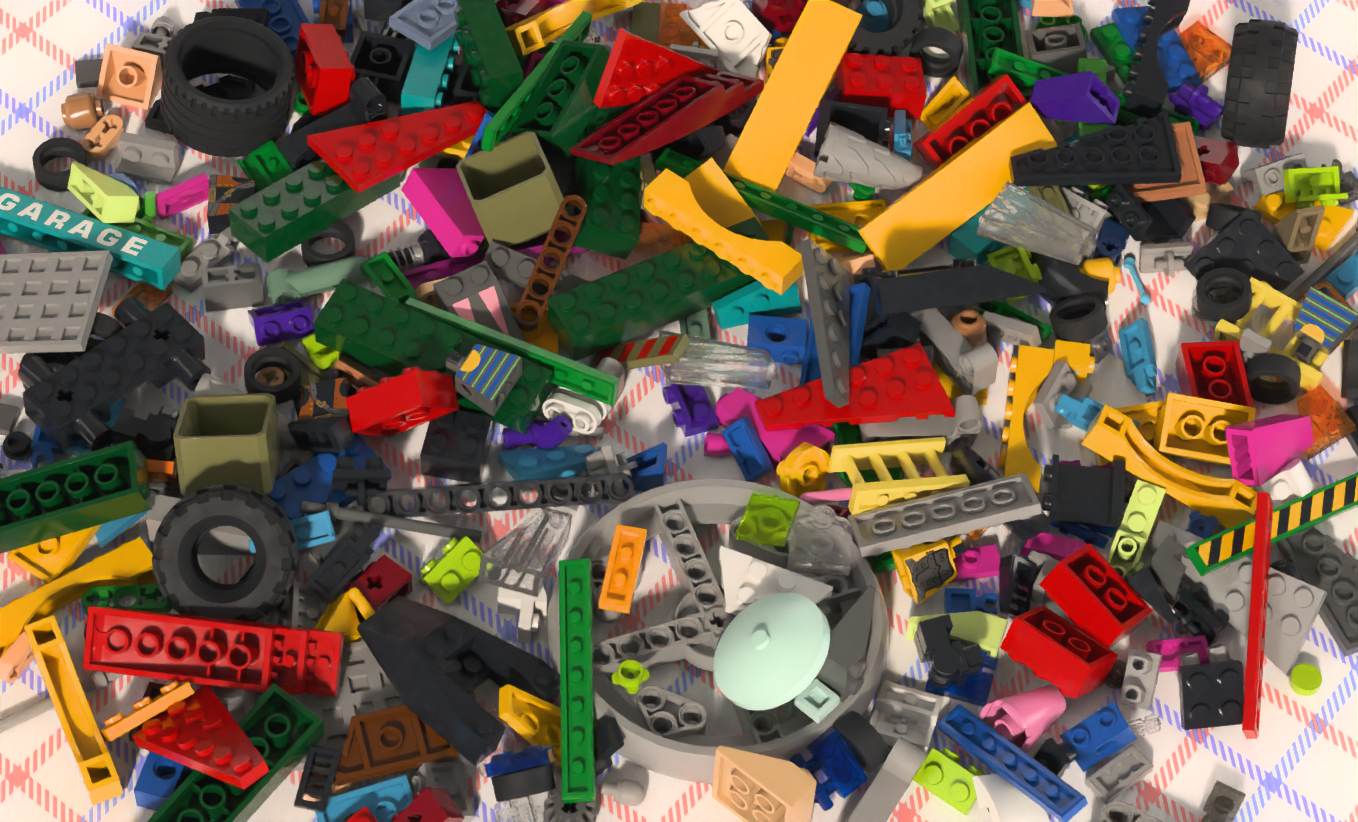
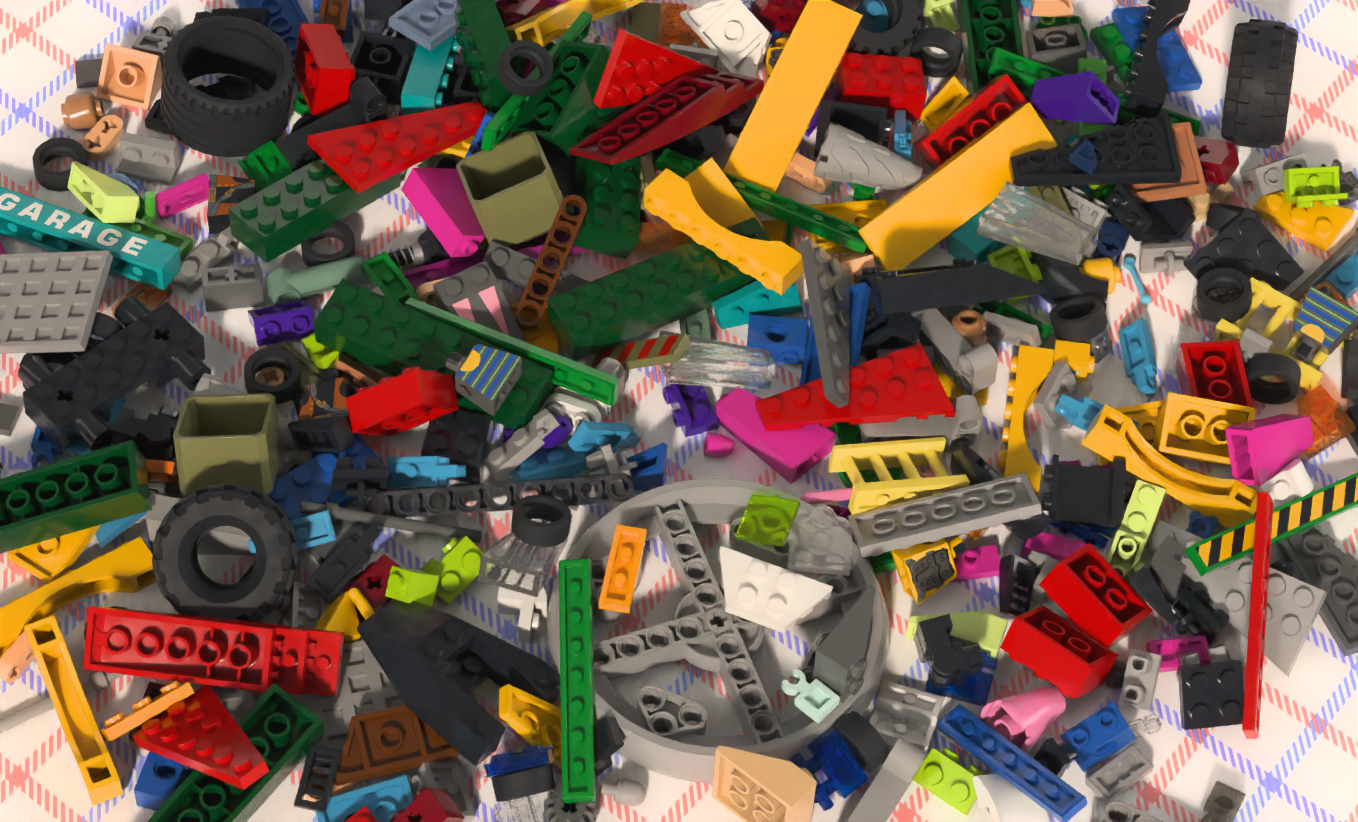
(17, 446): black plate -> none
(104, 593): green beam -> none
(412, 585): none -> lime brick
(422, 471): none -> dark azure hinge
(516, 84): none -> black tyre
(520, 445): none -> light grey hinge
(540, 533): none -> black tyre
(592, 435): none -> dark azure hinge
(633, 668): lime plate -> none
(747, 449): blue plate -> none
(771, 651): light aqua dish -> none
(803, 458): yellow plate -> none
(965, 600): blue plate -> none
(1084, 157): none -> dark blue tile
(1197, 104): dark purple hips -> none
(1206, 50): clear orange wing -> none
(1299, 231): dark tan slope -> none
(1305, 679): lime tile -> none

